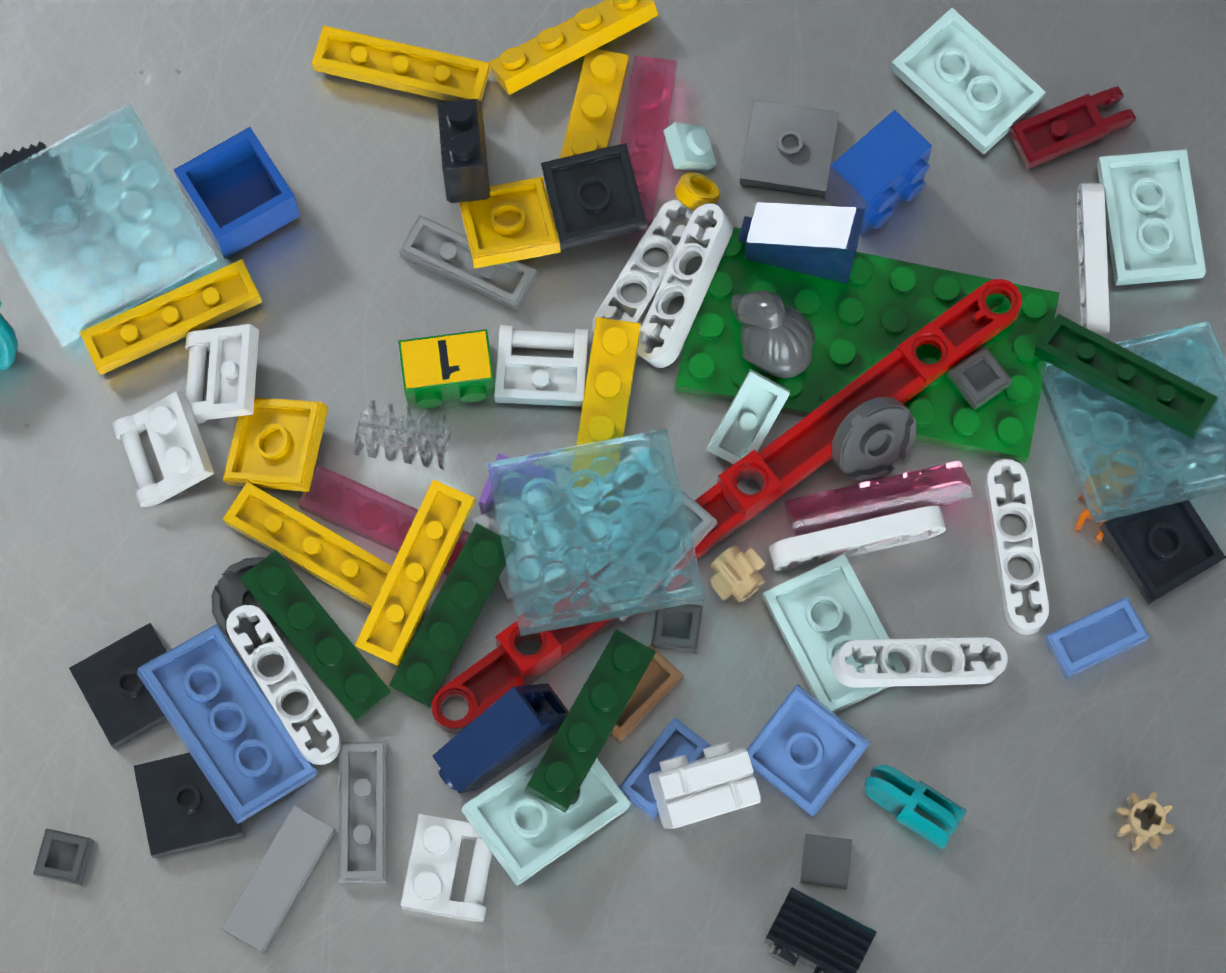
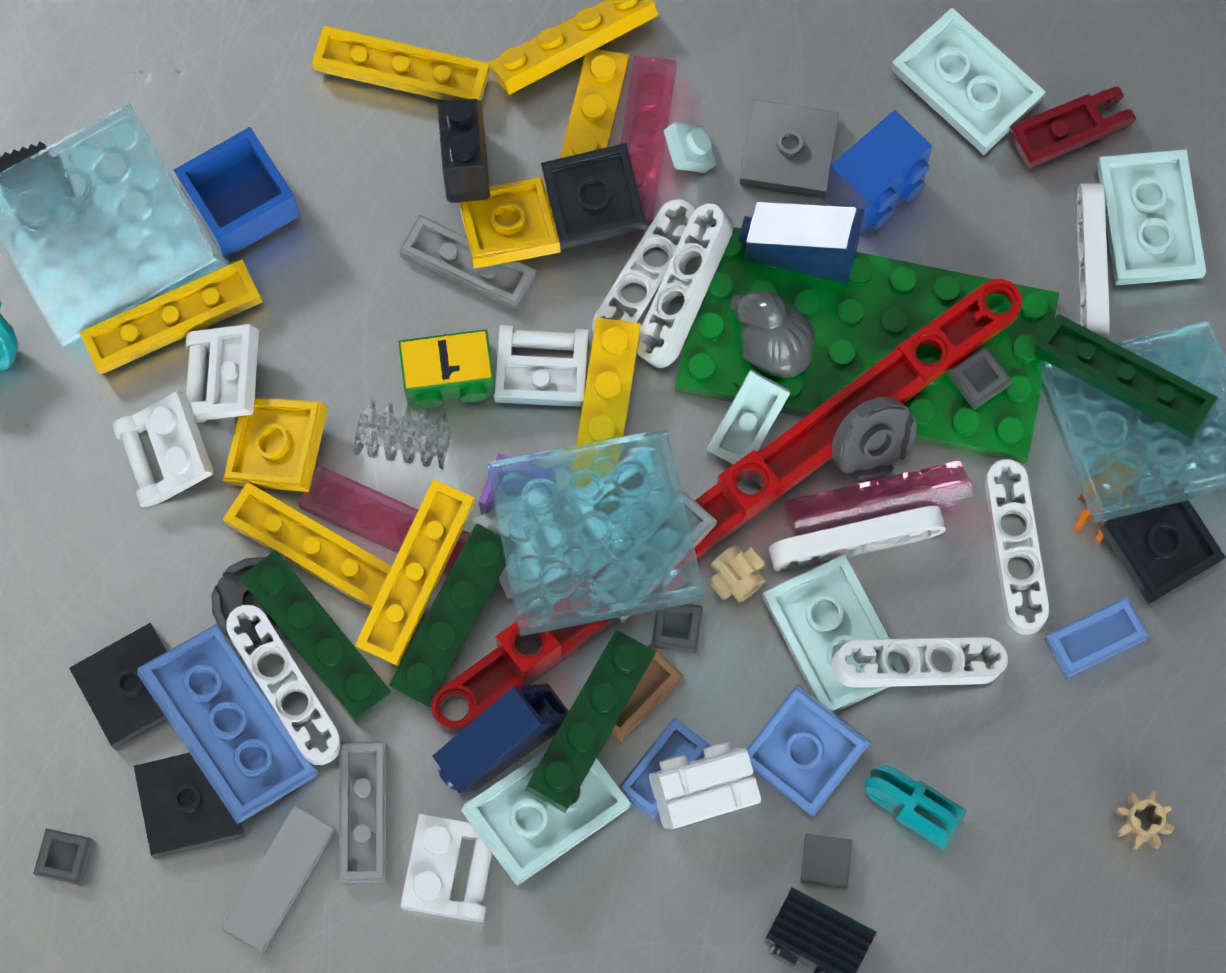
(696, 190): yellow tile -> none

